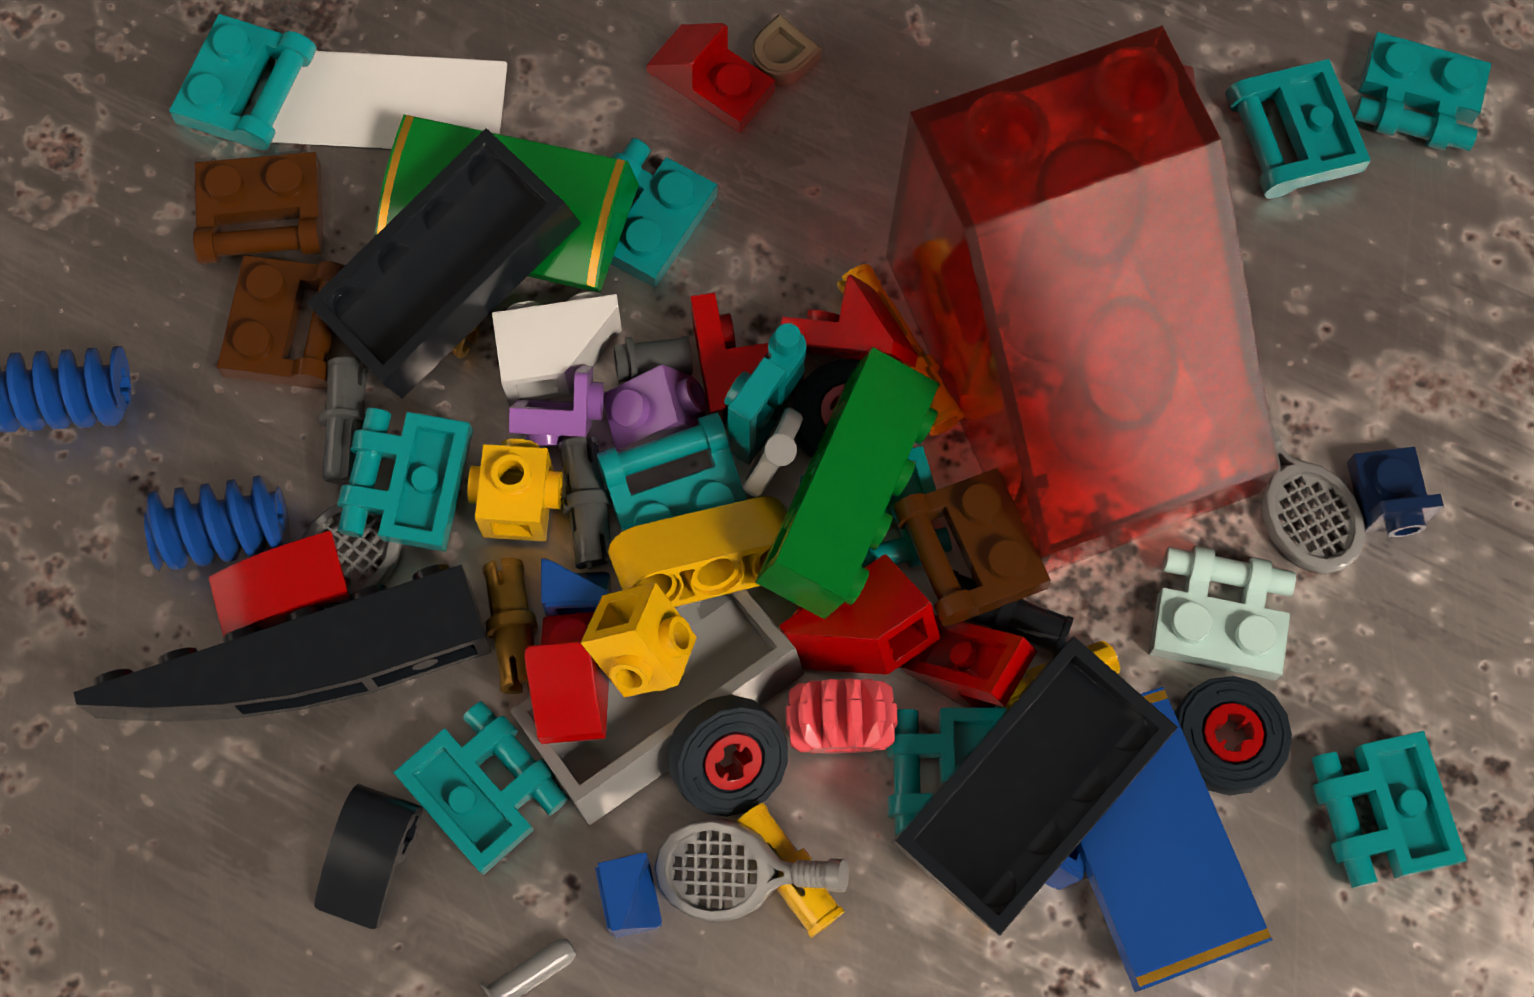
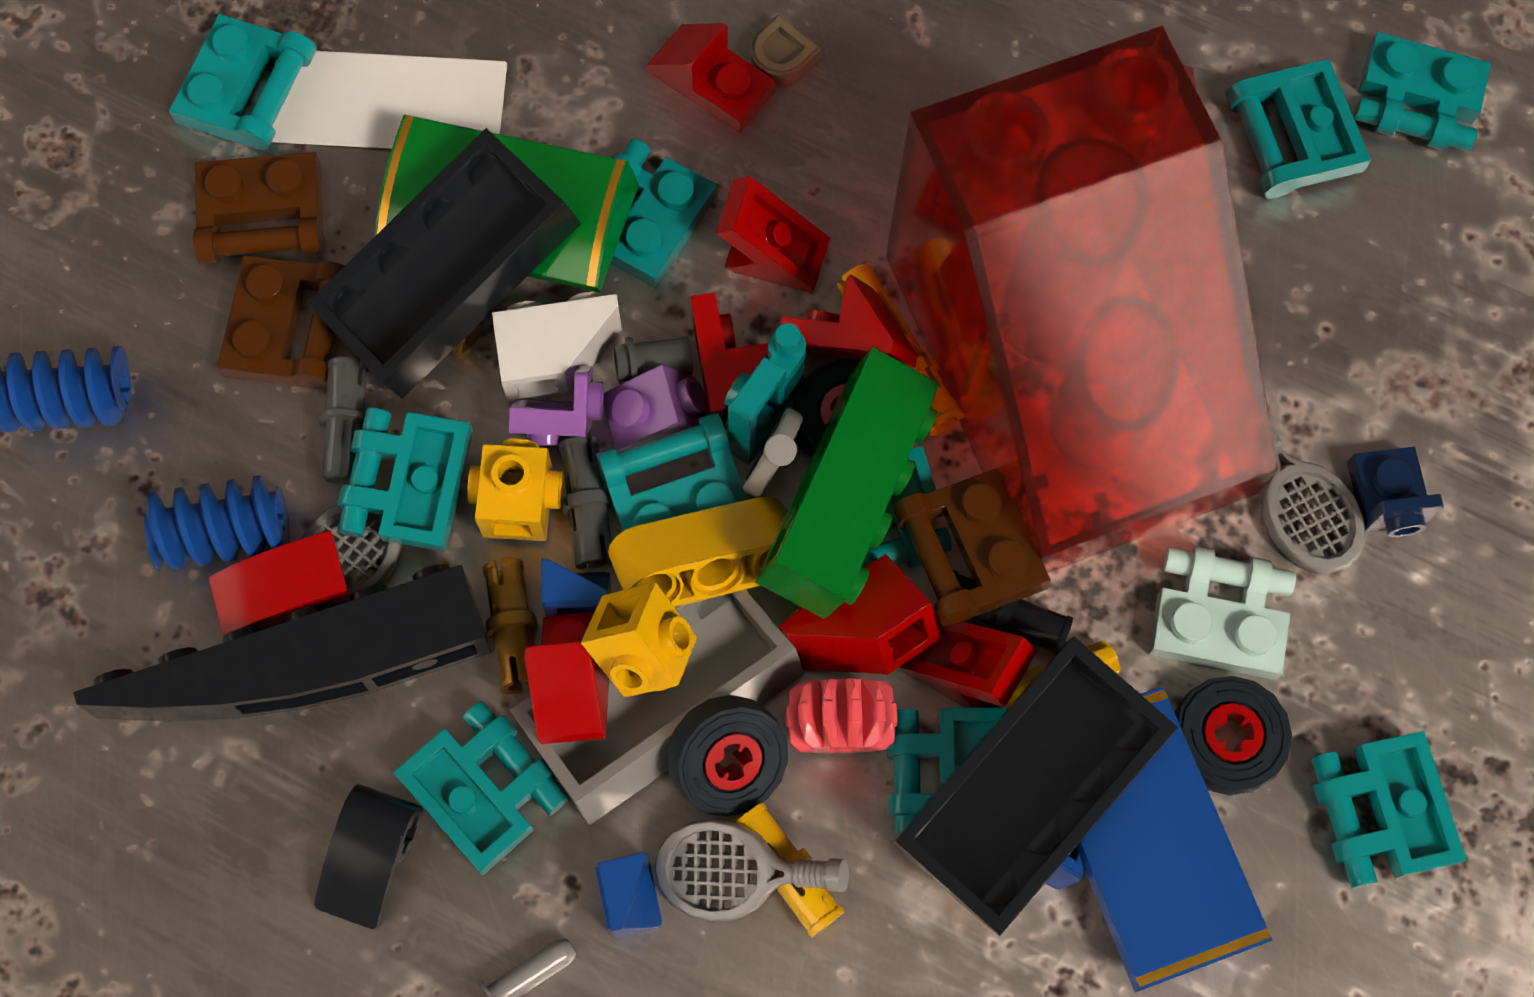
(770, 238): none -> red slope

